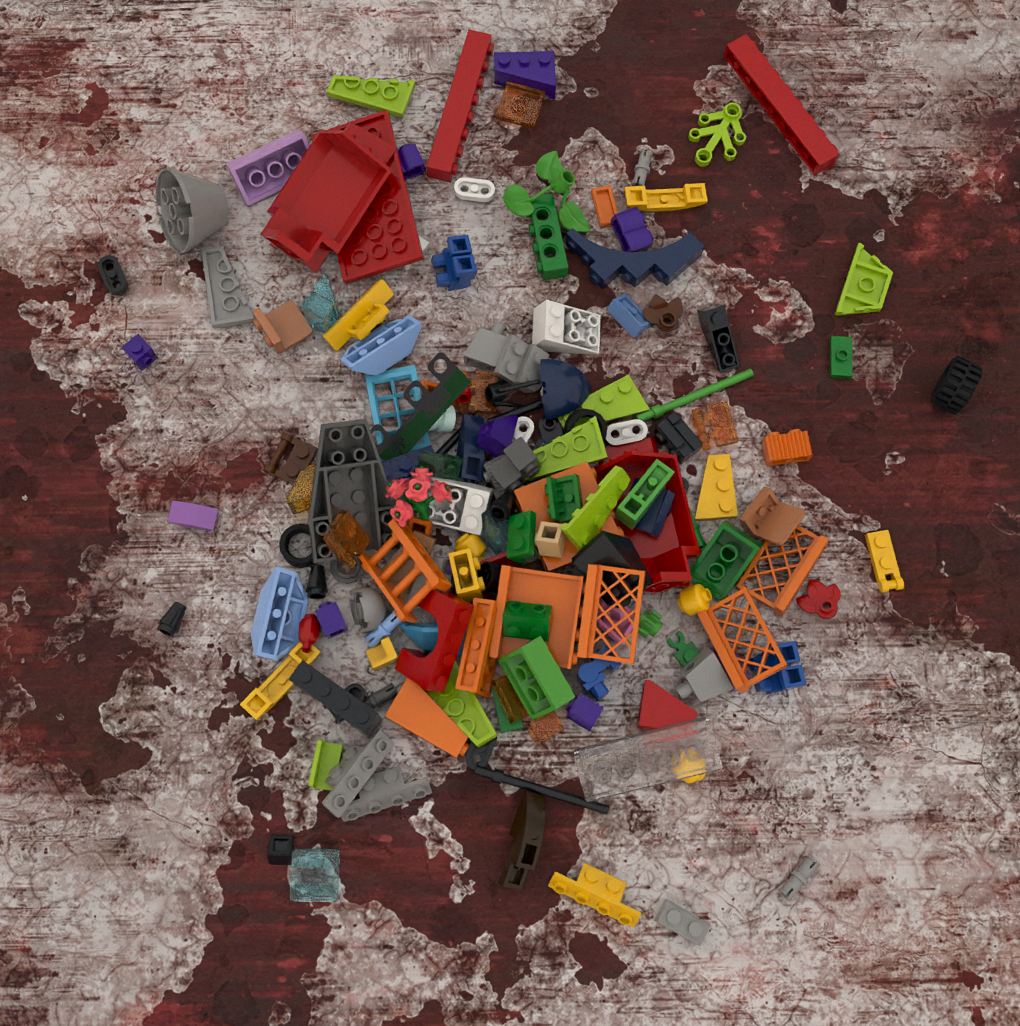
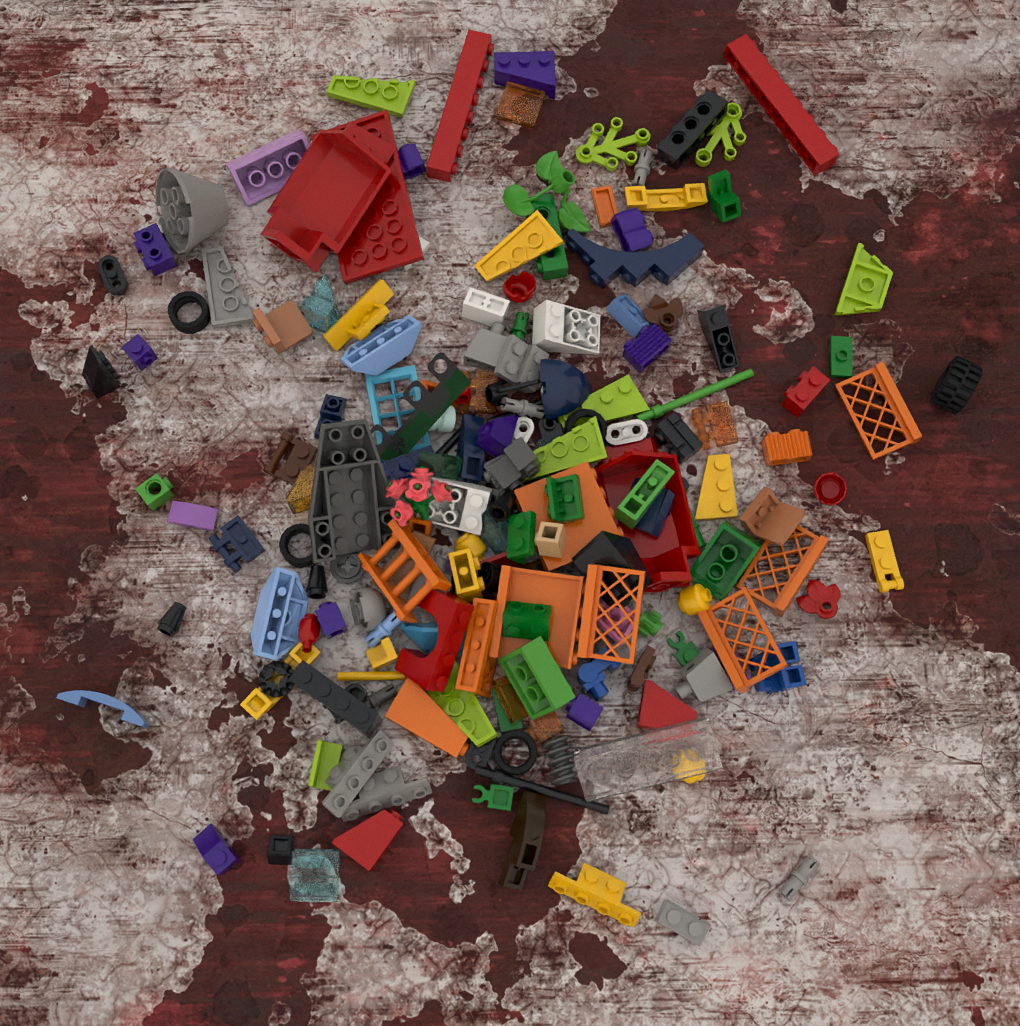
(81, 697): none -> medium blue slope
(99, 373): none -> black slope
(146, 489): none -> bright green brick
(155, 249): none -> dark purple brick
(184, 298): none -> black tyre
(216, 850): none -> dark purple slope
(242, 539): none -> dark blue plate
(270, 687): none -> black gear
(331, 411): none -> dark blue slope
(351, 534): clear orange plate -> none
(370, 676): none -> yellow bar
(370, 838): none -> red slope
(456, 262): blue hips -> none
(475, 188): white plate -> none
(484, 307): none -> white hinge
(498, 797): none -> green plate
(519, 247): none -> yellow wing
(520, 287): none -> red hair
(520, 324): none -> green axle
(522, 407): none -> light grey pin
(527, 739): none -> black tyre
(560, 760): none -> dark grey piece
(599, 505): lime wing -> none
(611, 147): none -> lime plant
(643, 665): none -> reddish brown plate
(646, 347): none -> dark purple brick
(676, 154): none -> black brick
(721, 198): none -> green brick
(805, 392): none -> red brick
(830, 488): none -> red hair
(896, 407): none -> orange fence

